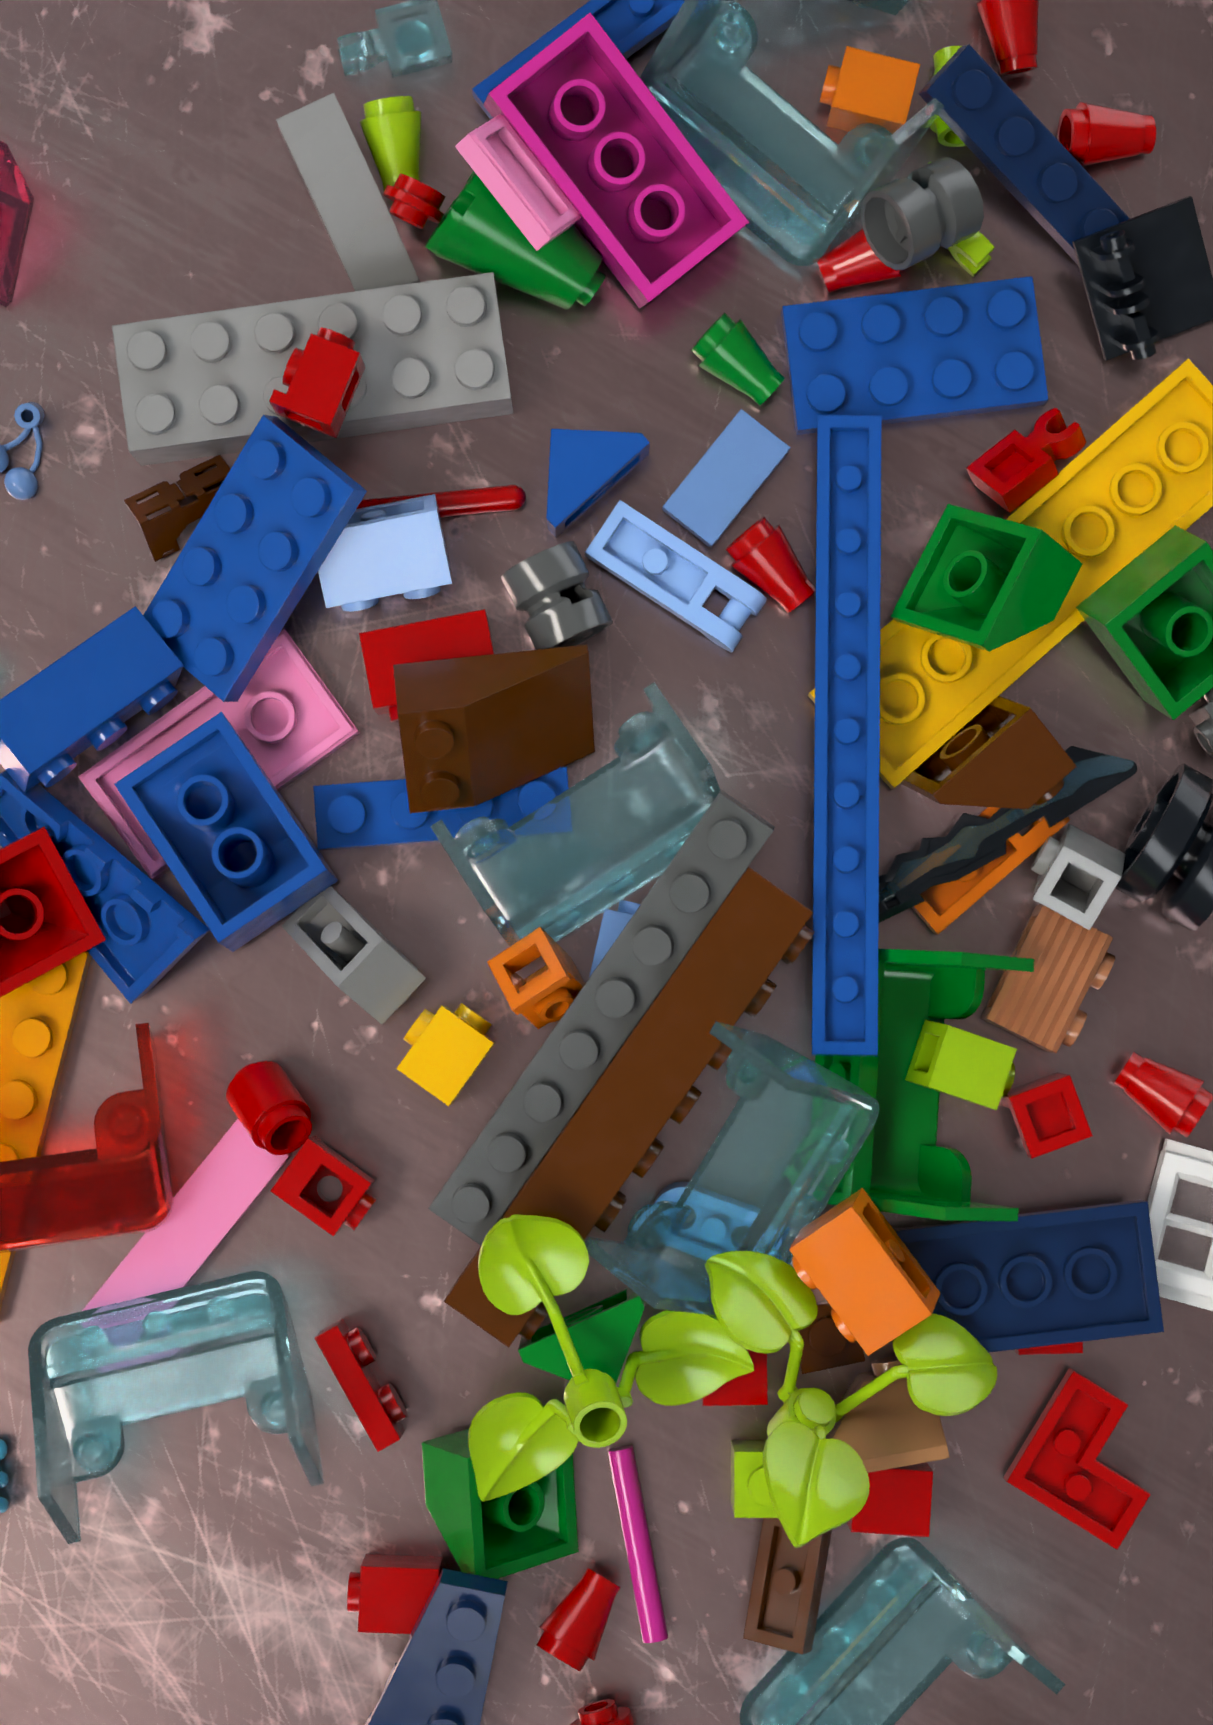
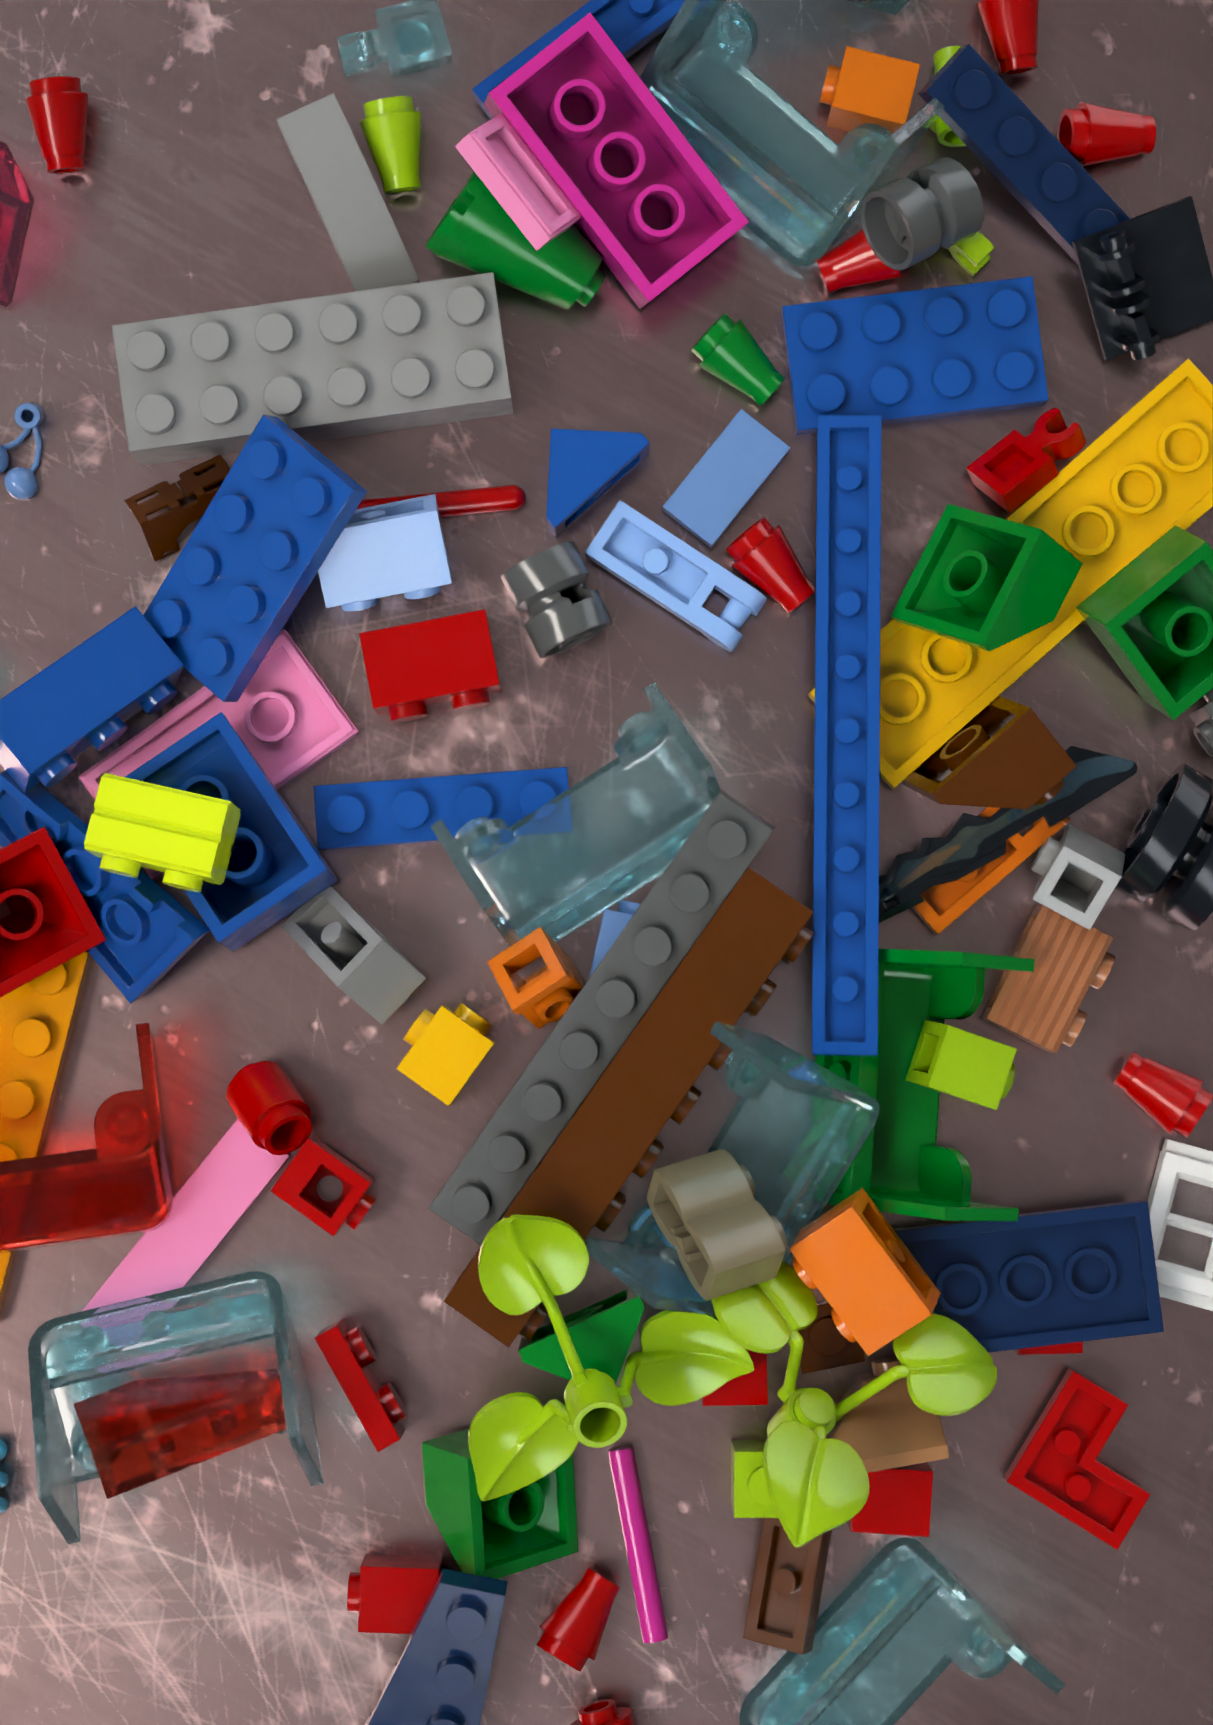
(59, 121): none -> red cone
(161, 831): none -> neon yellow brick
(175, 1423): none -> clear red slope
(320, 382): red brick -> none
(414, 201): red plate -> none
(491, 723): reddish brown slope -> none
(716, 1223): none -> dark tan brick
(1047, 1114): red panel -> none

